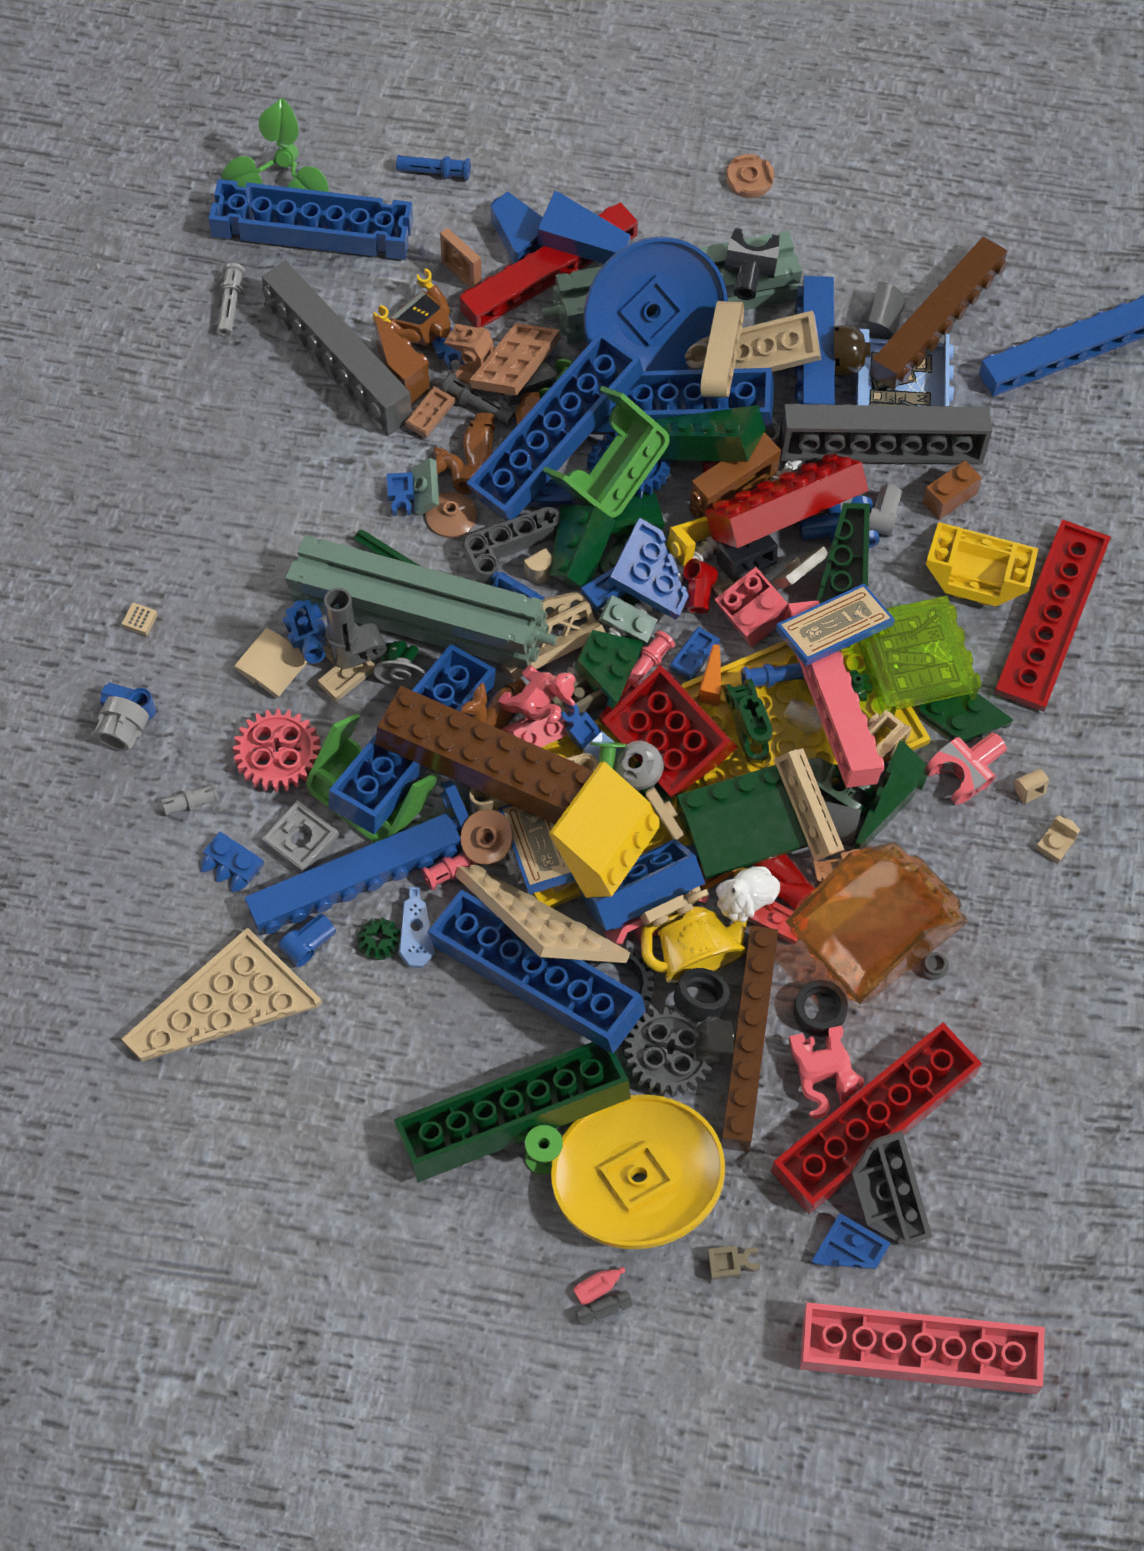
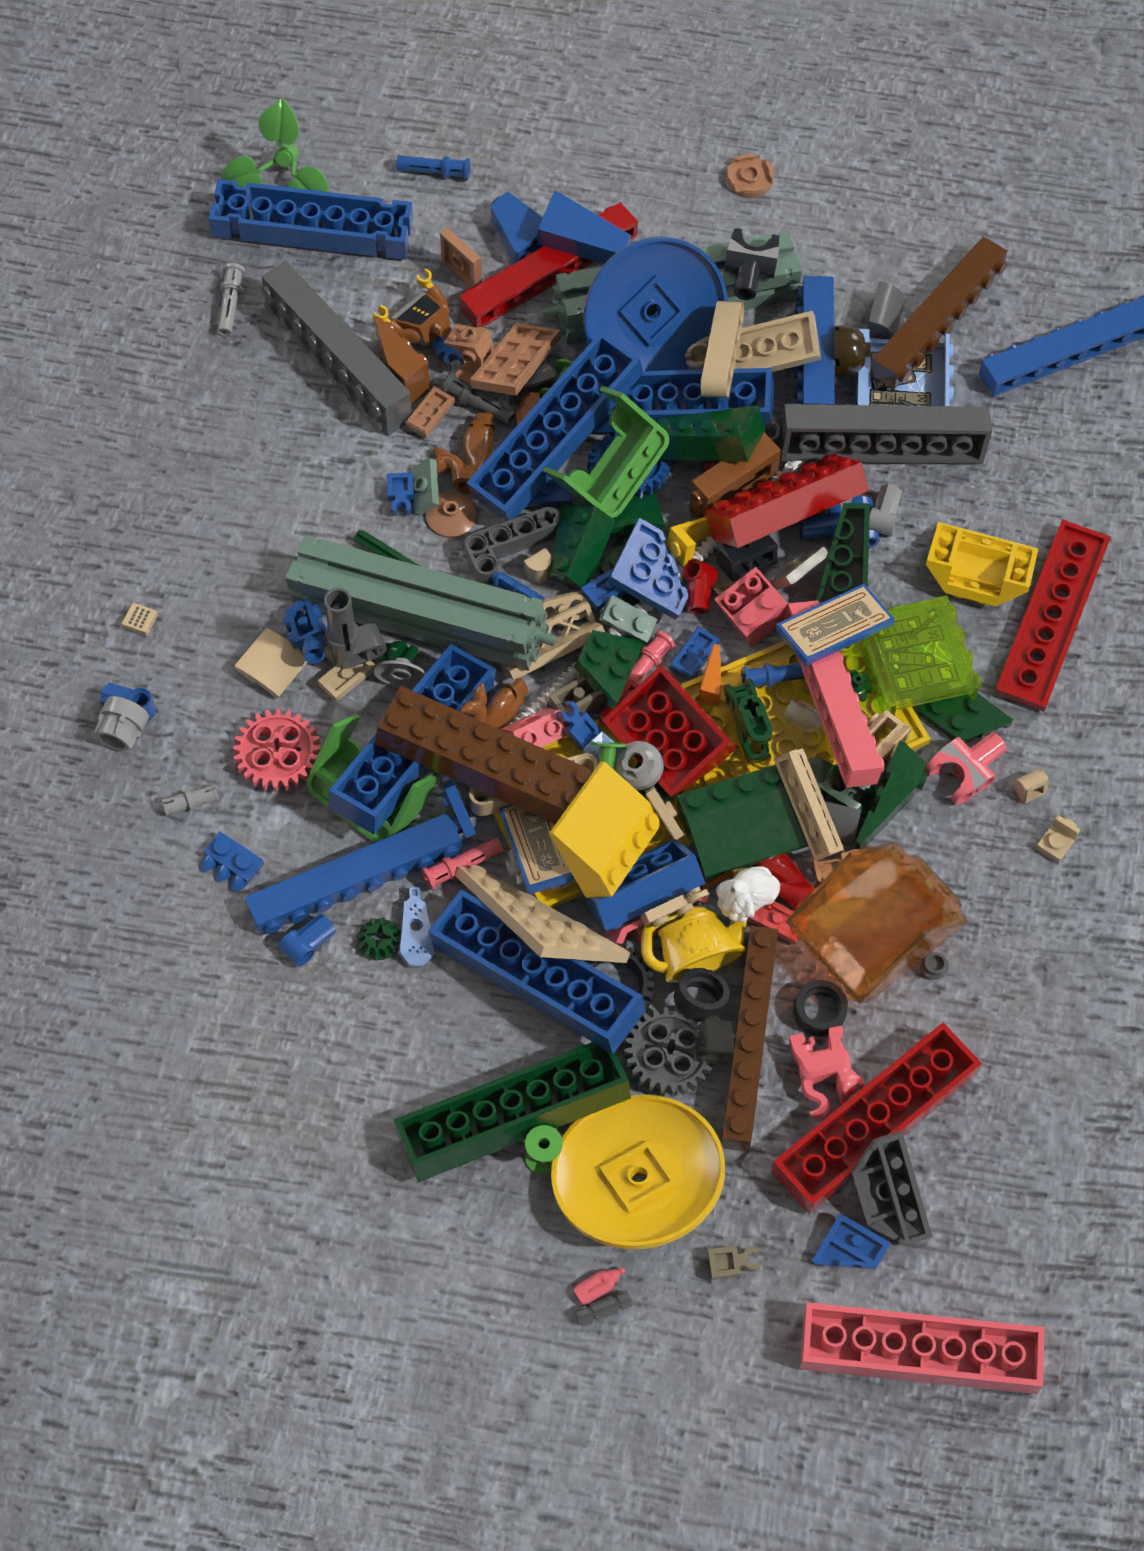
(228, 995): tan wing -> none
(296, 820): light grey piece -> none
(475, 835): nougat dish -> none
(538, 694): coral animal -> none
(952, 490): dark orange brick -> none

